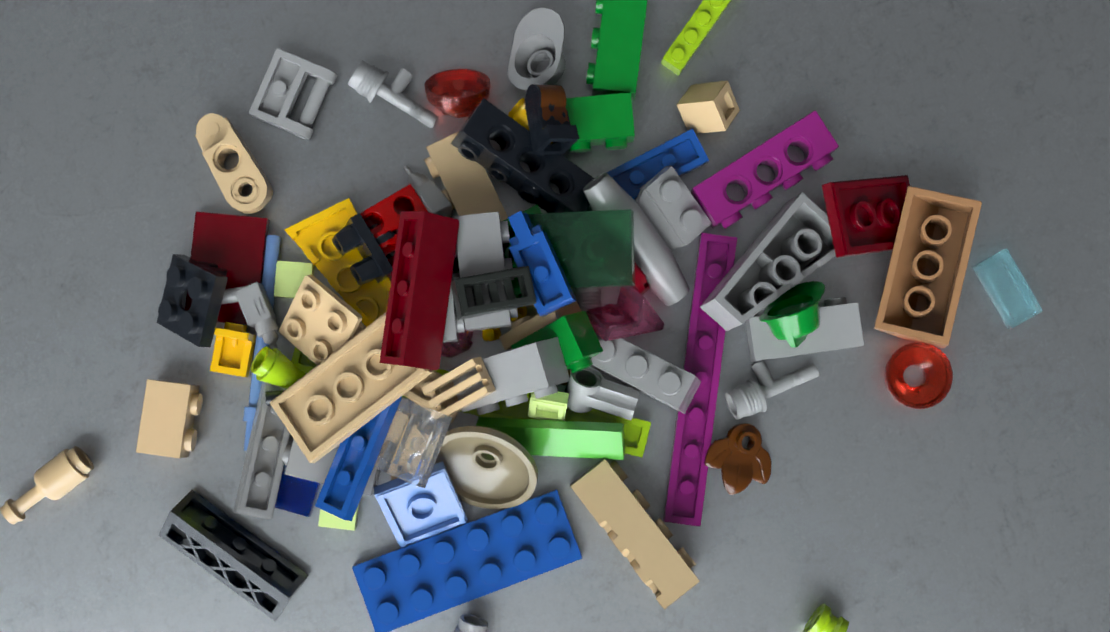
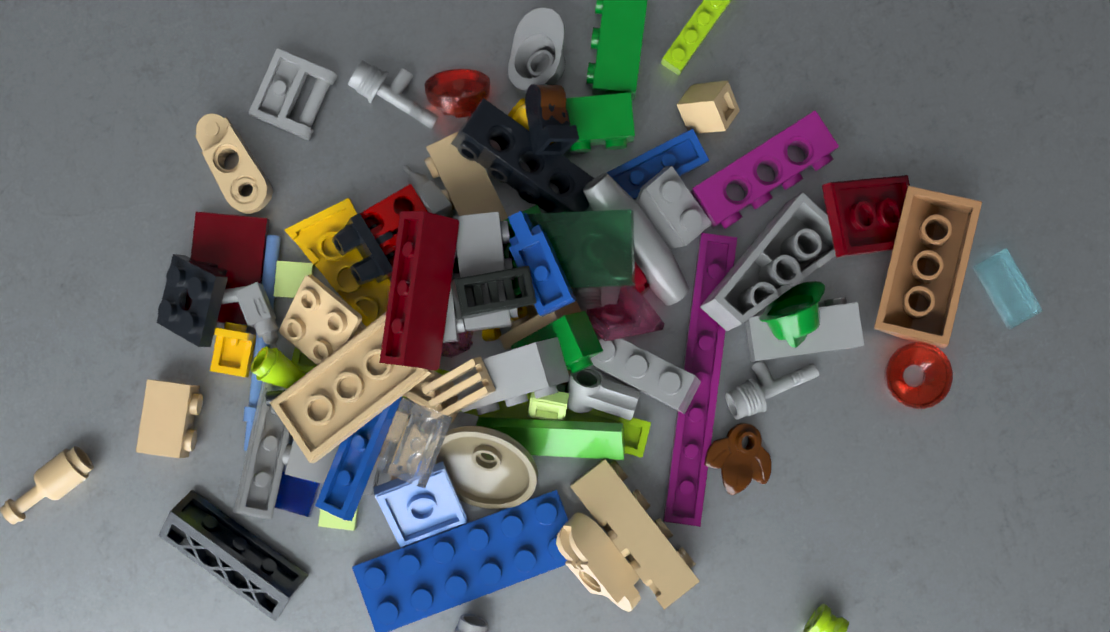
(598, 561): none -> tan piece

